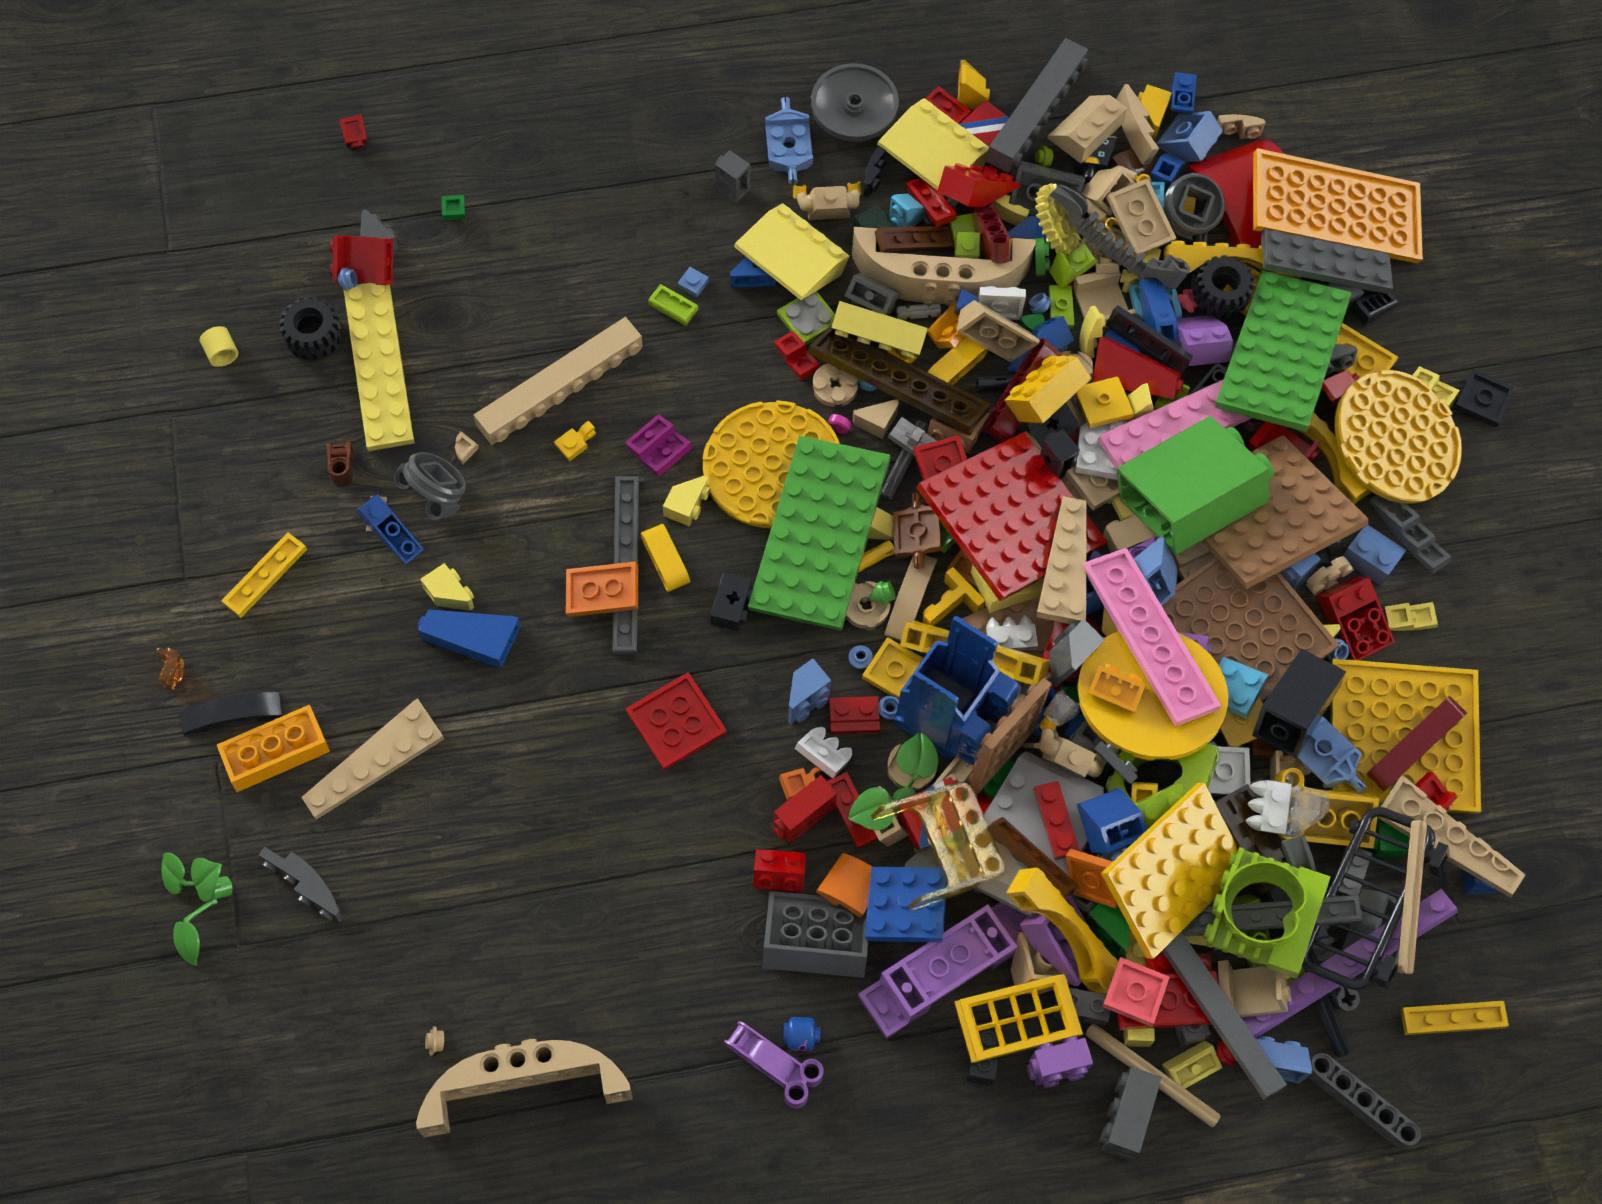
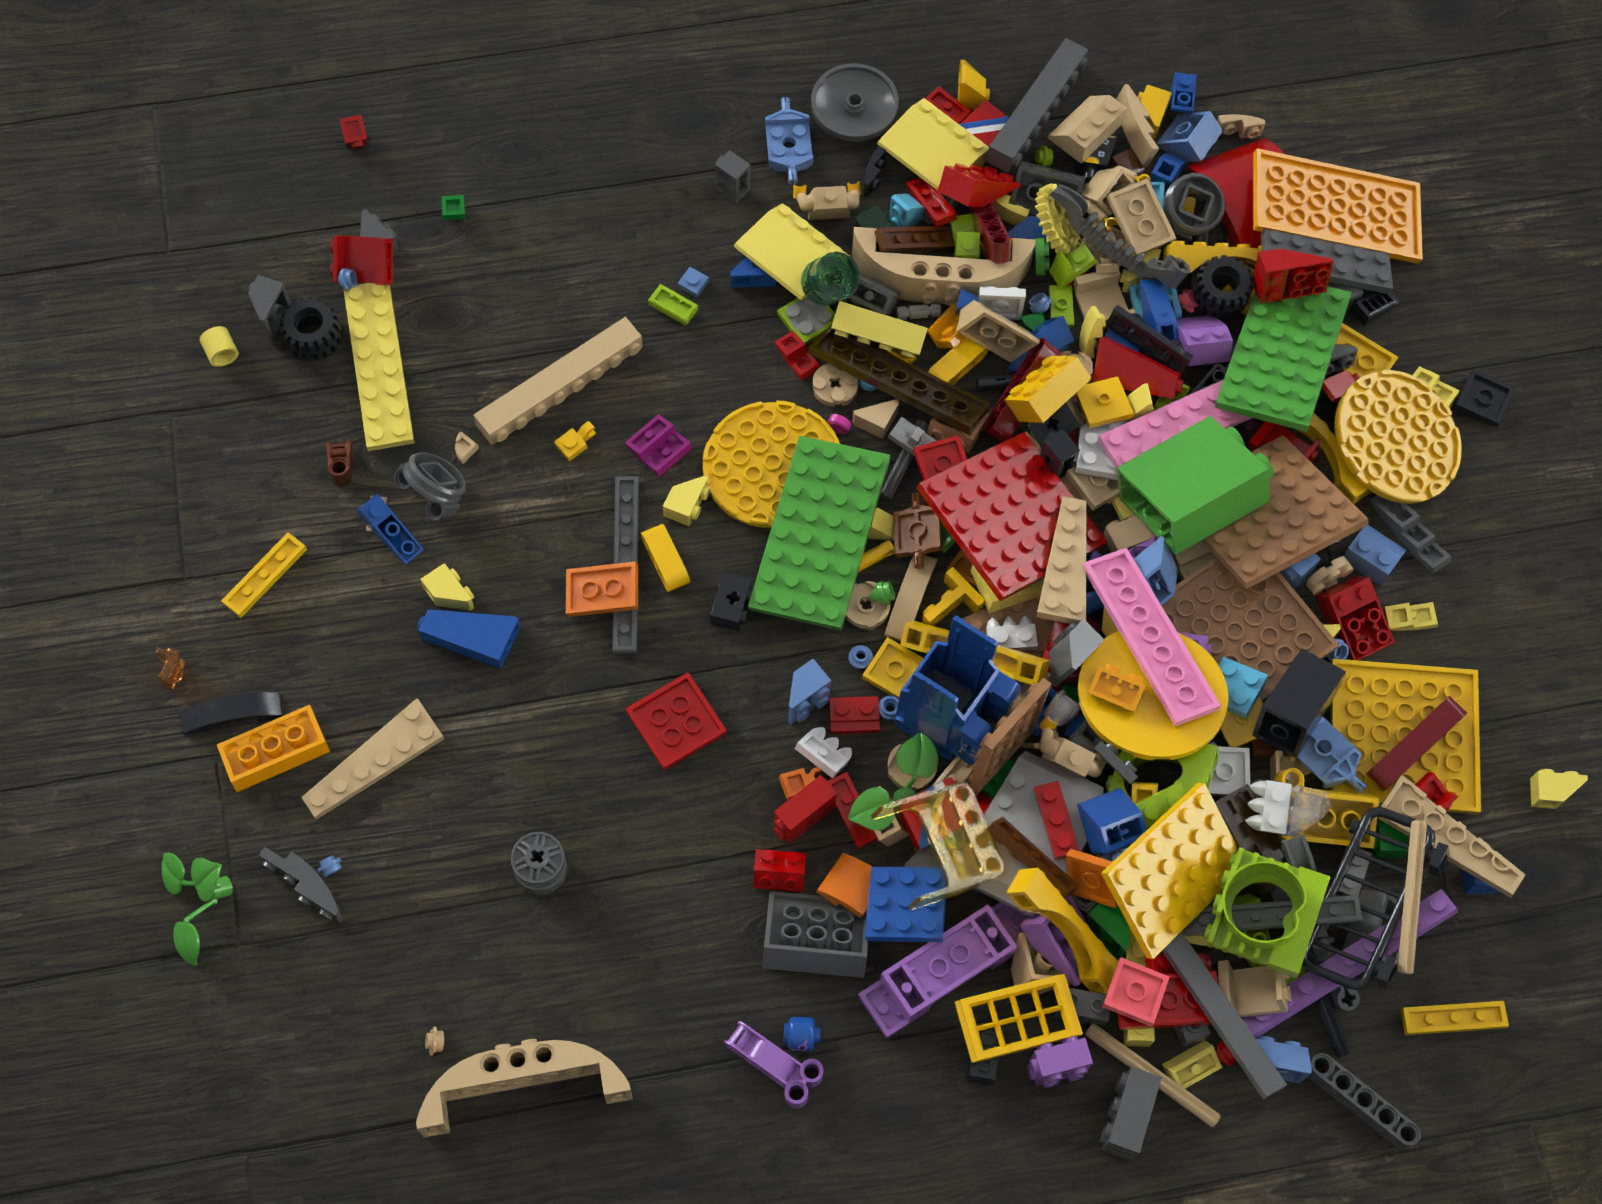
(269, 302): none -> dark grey slope
(329, 866): none -> medium blue plate
(536, 876): none -> dark grey wheel
(840, 274): none -> clear green wheel
(1290, 274): none -> red slope
(1552, 788): none -> light yellow slope

